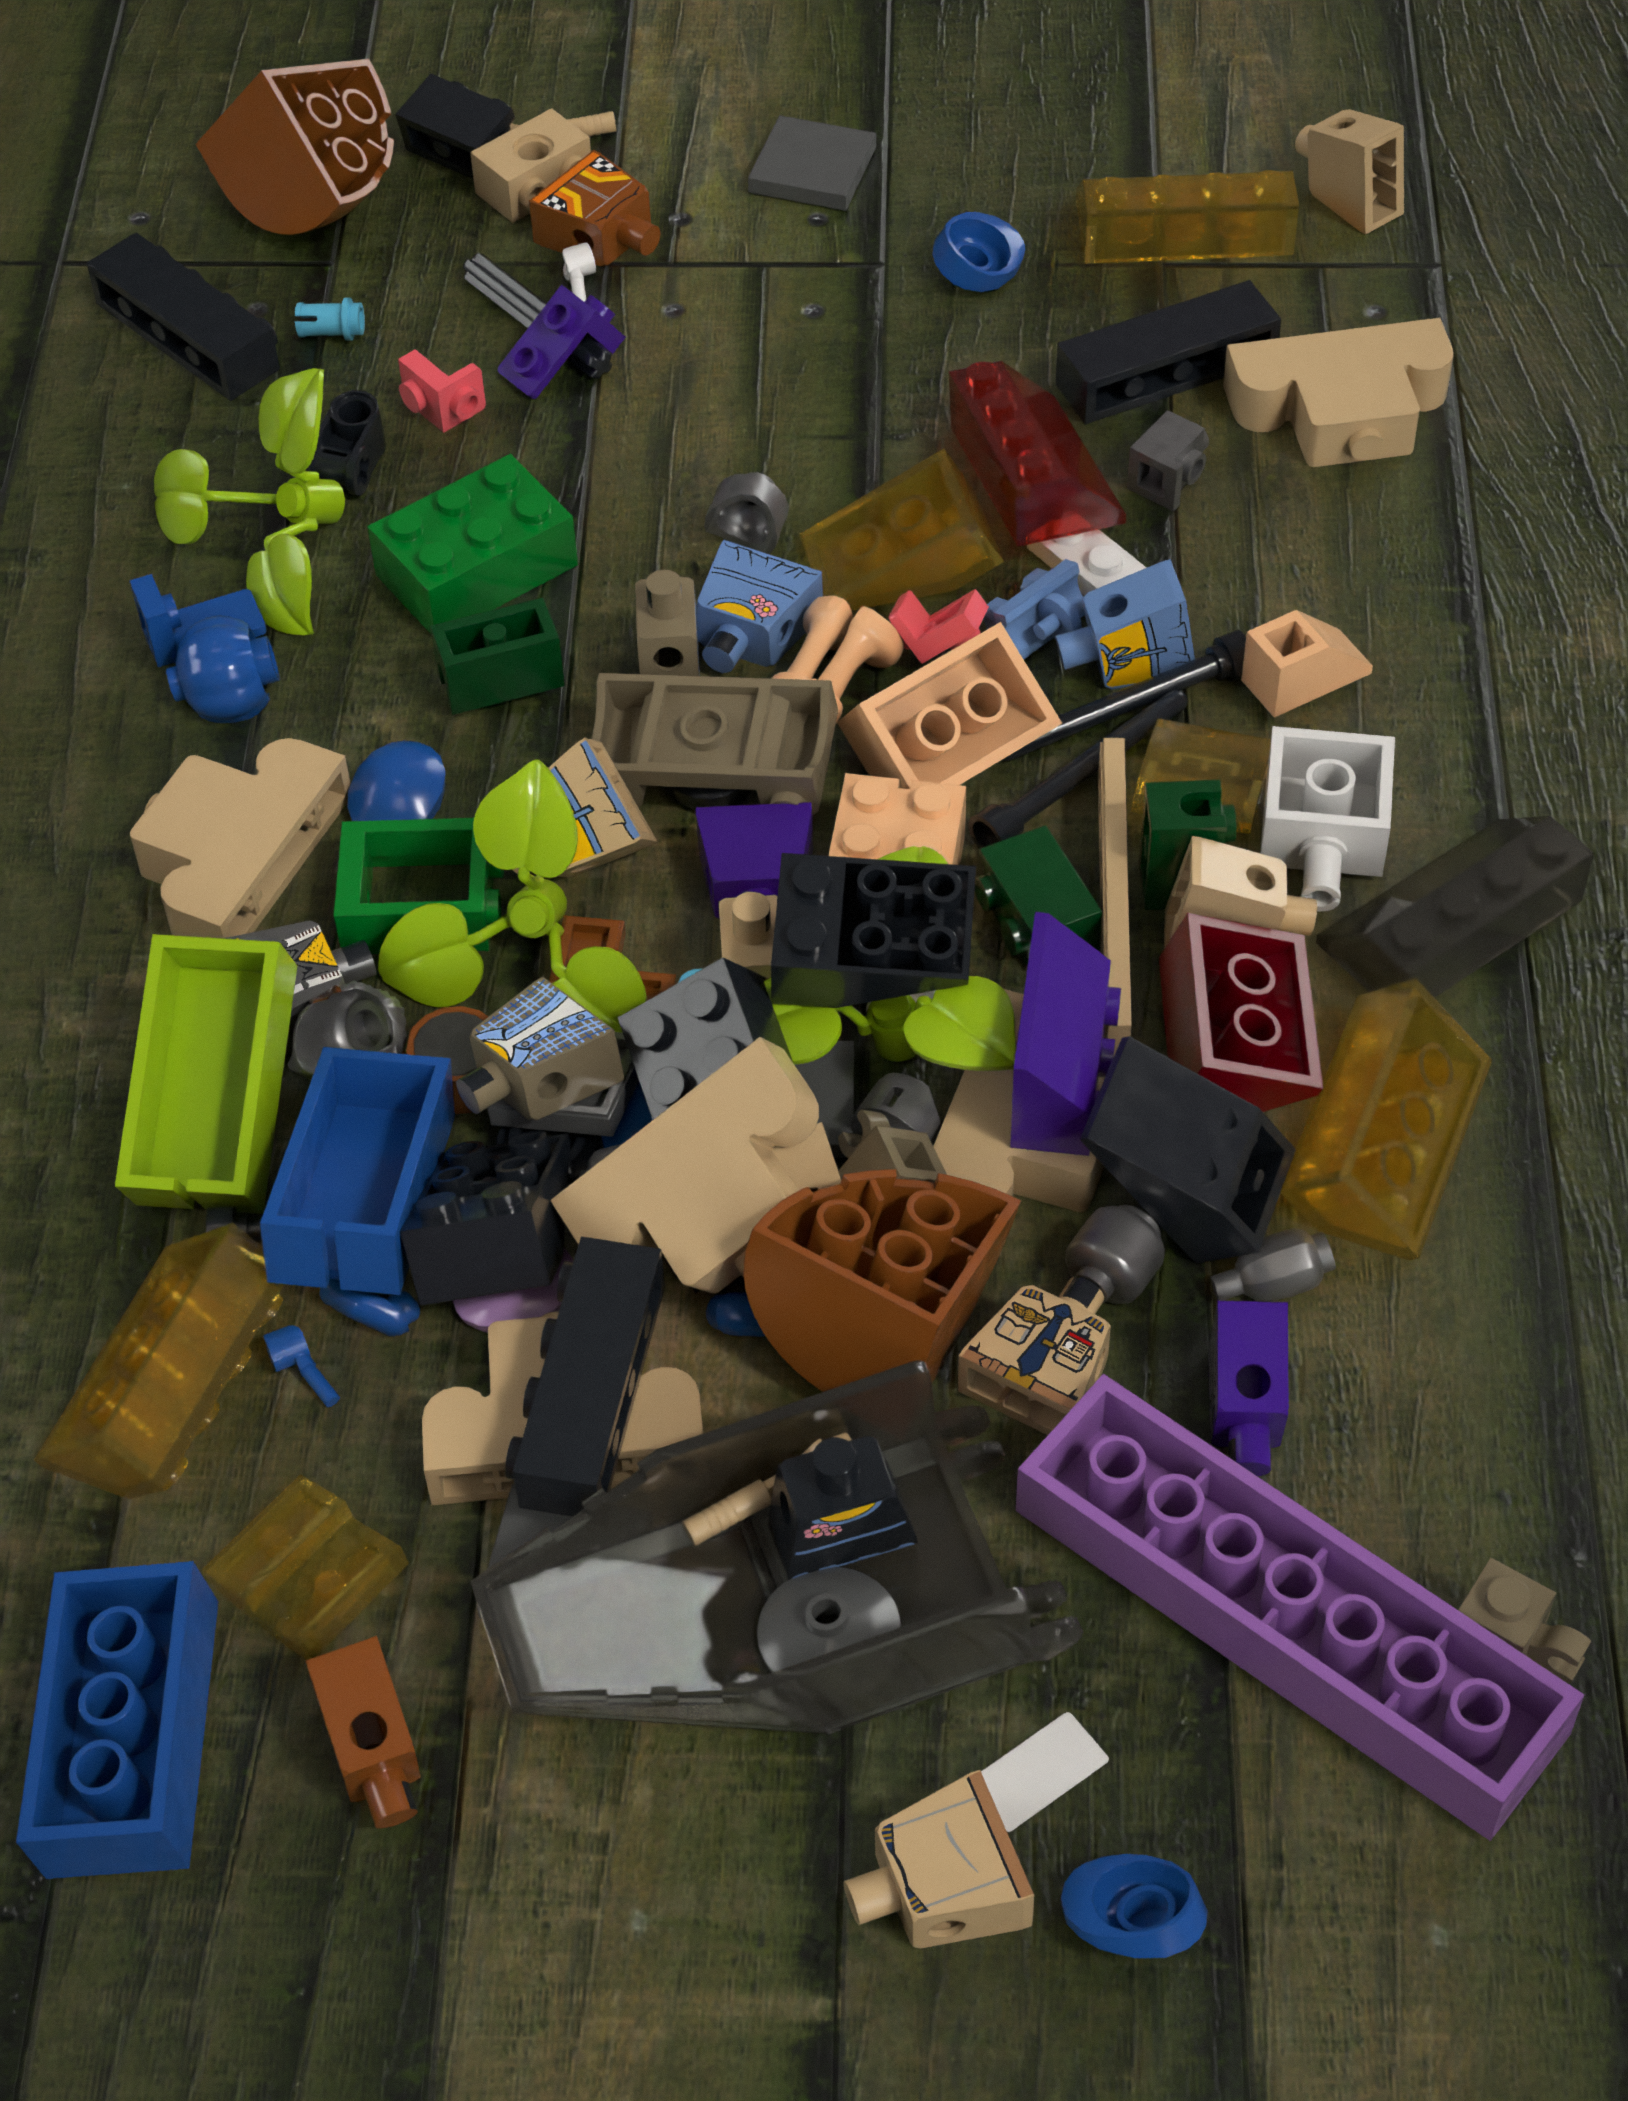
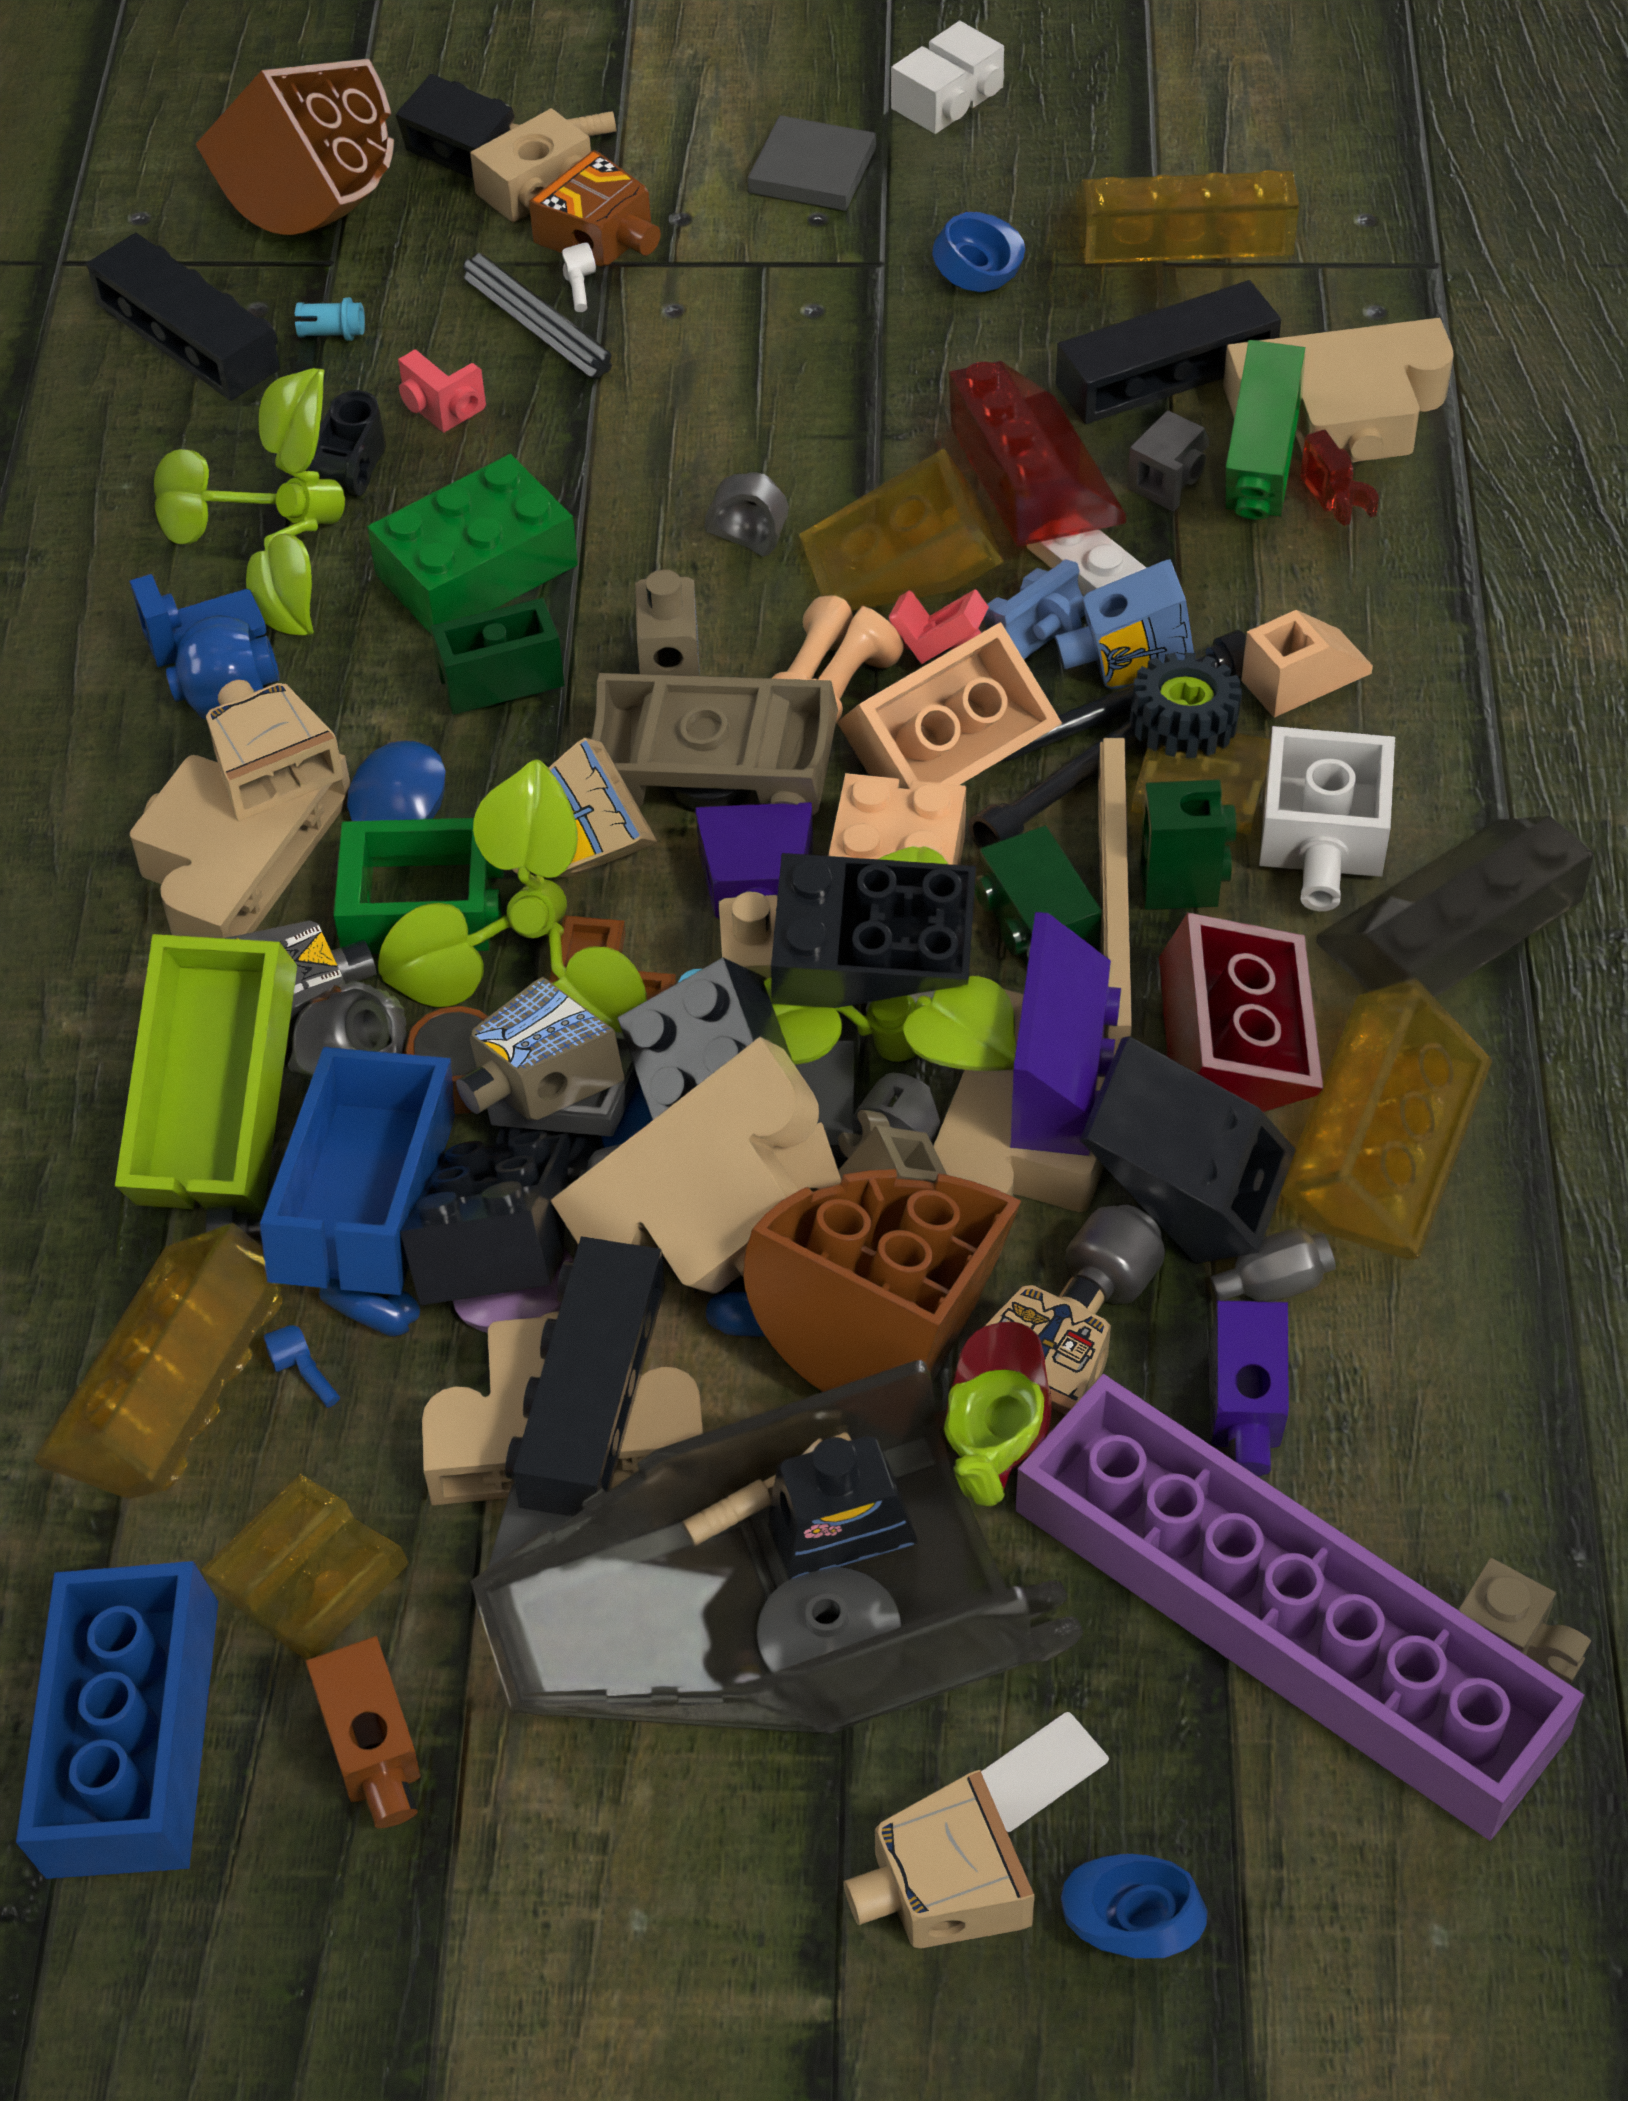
(270, 747): none -> tan torso
(554, 338): dark purple bracket -> none
(752, 606): medium blue torso -> none
(941, 89): none -> white piece
(997, 1408): none -> lime hair
(1185, 705): none -> black bush
(1236, 887): tan torso -> none
(1264, 429): none -> green window
(1329, 478): none -> clear red plate
(1356, 167): tan torso -> none

